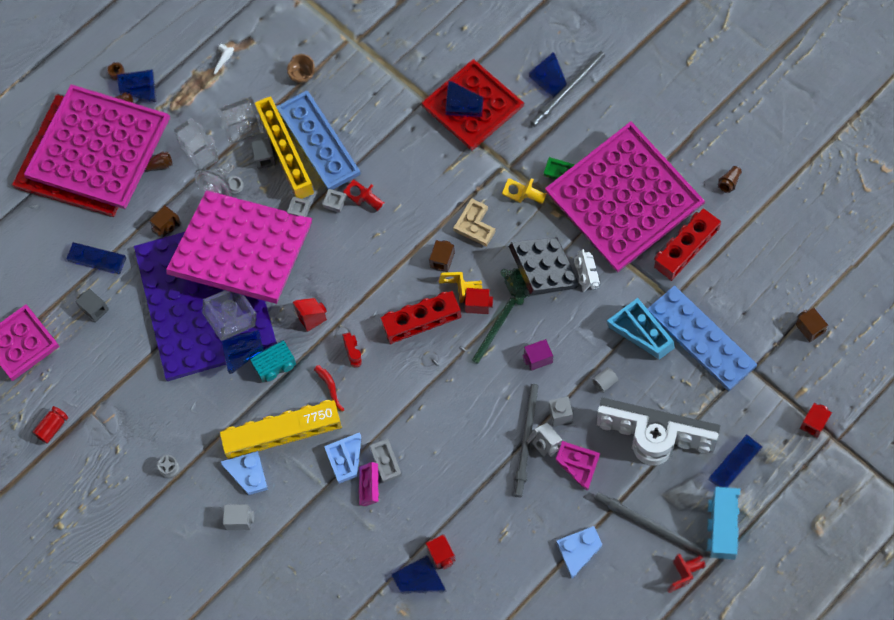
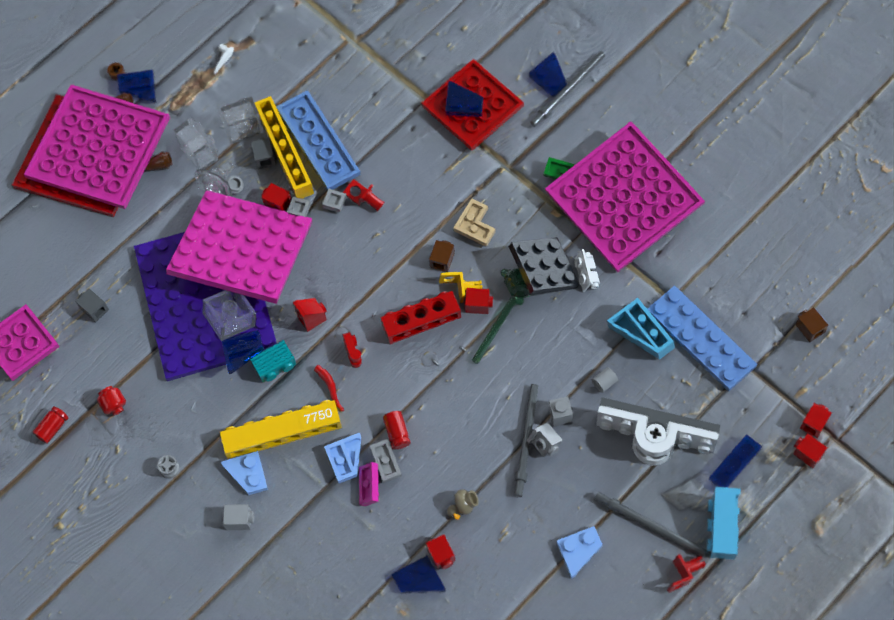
(96, 258): clear blue plate -> none
(111, 400): none -> red head
(164, 221): reddish brown brick -> none
(276, 197): none -> red brick
(301, 68): medium nougat hair -> none
(396, 430): none -> red piece
(464, 503): none -> dark tan animal
(524, 191): yellow bracket -> none
(537, 355): magenta brick -> none
(578, 462): dark pink wing -> none
(670, 266): red brick -> none
(729, 180): reddish brown cone -> none
(809, 450): none -> red brick

